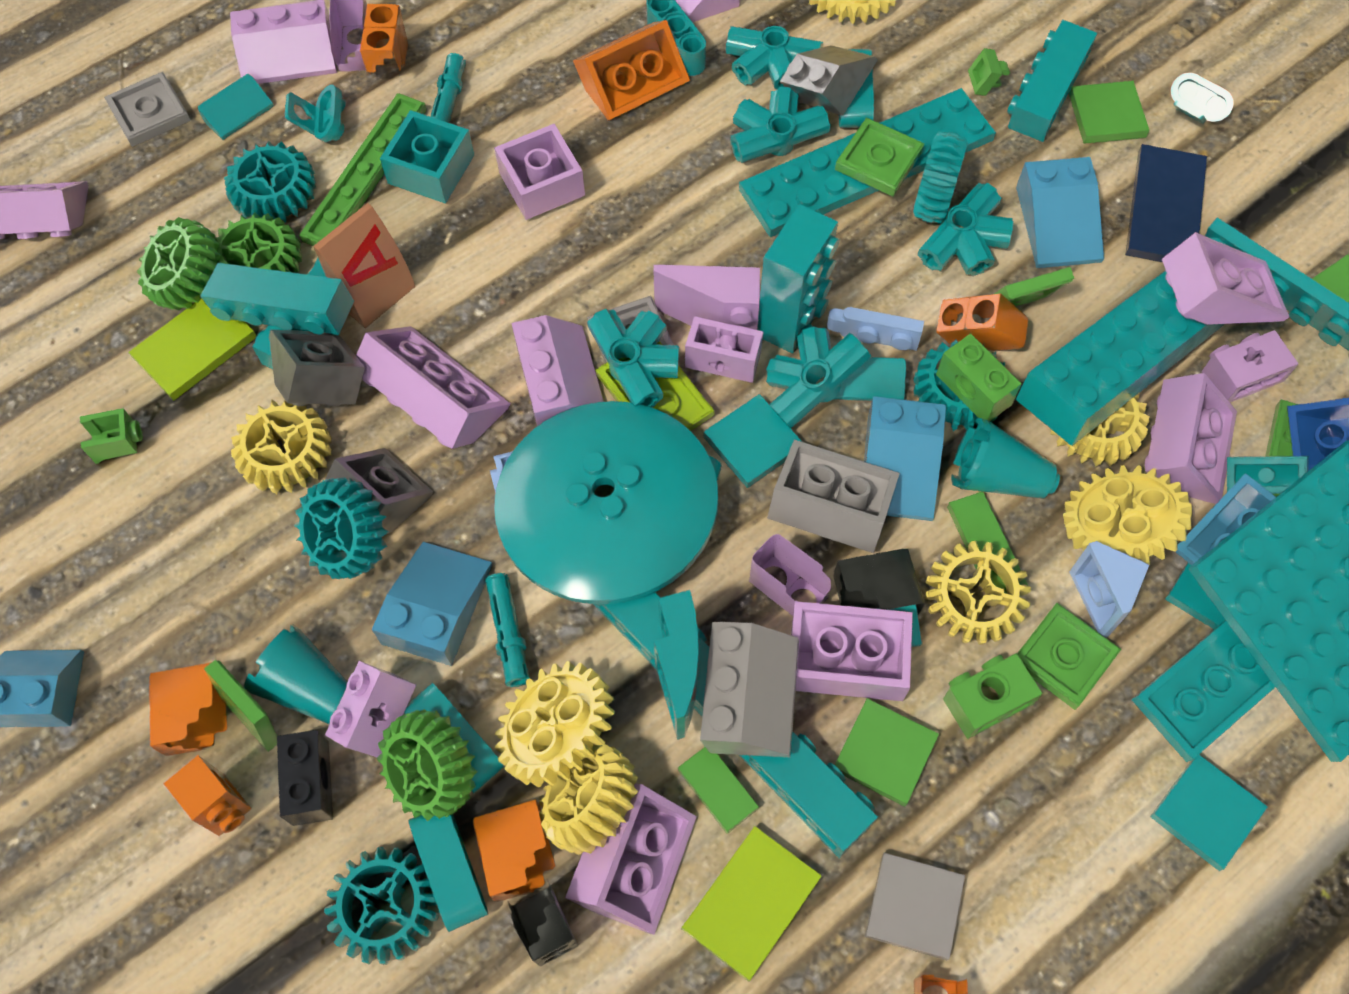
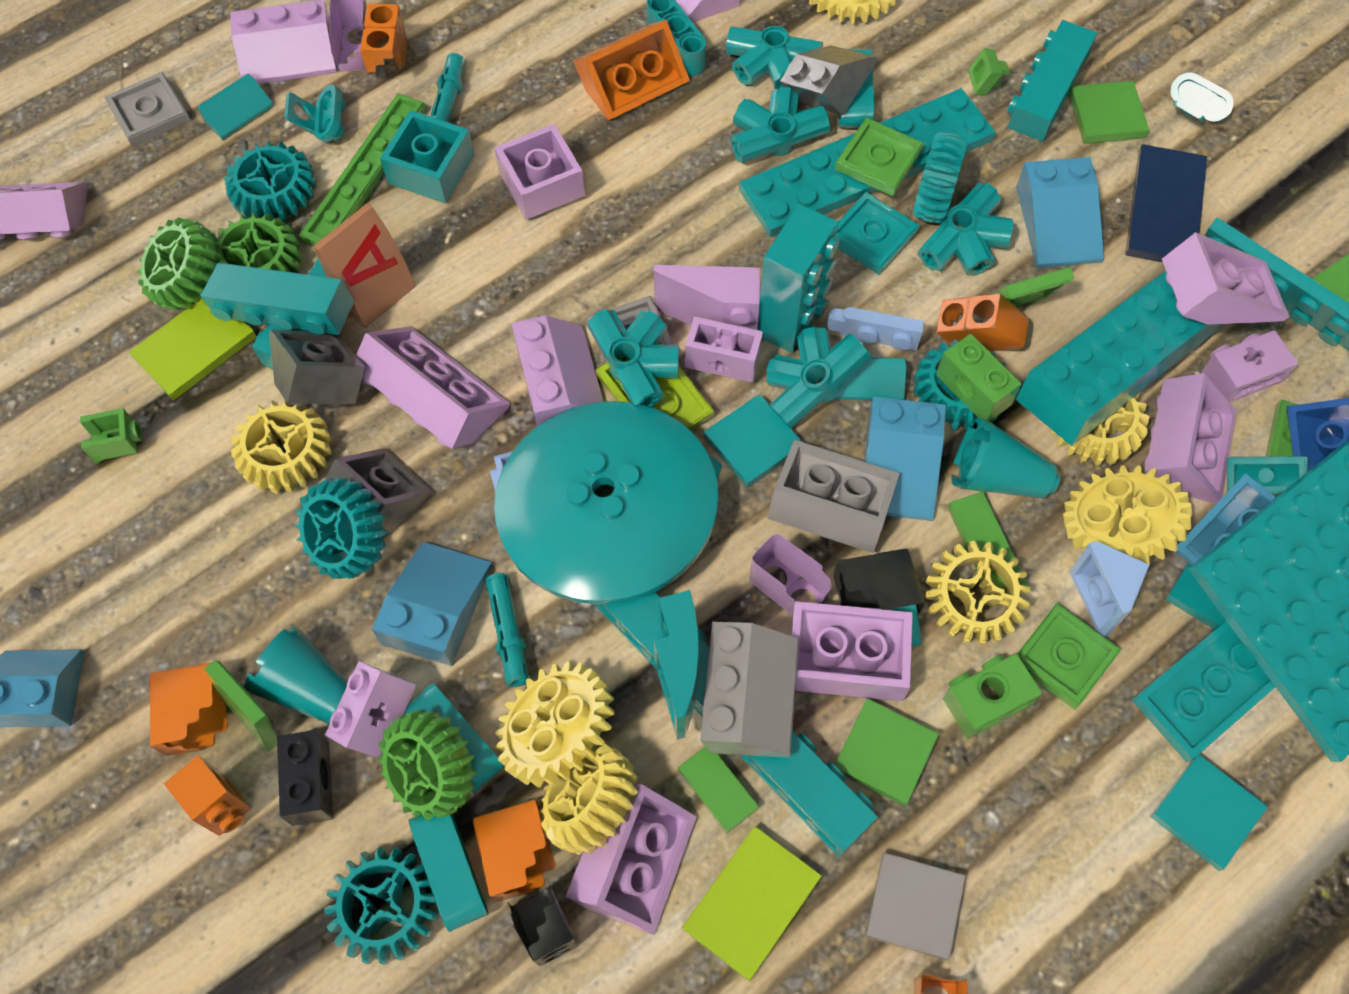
(874, 233): none -> teal tile

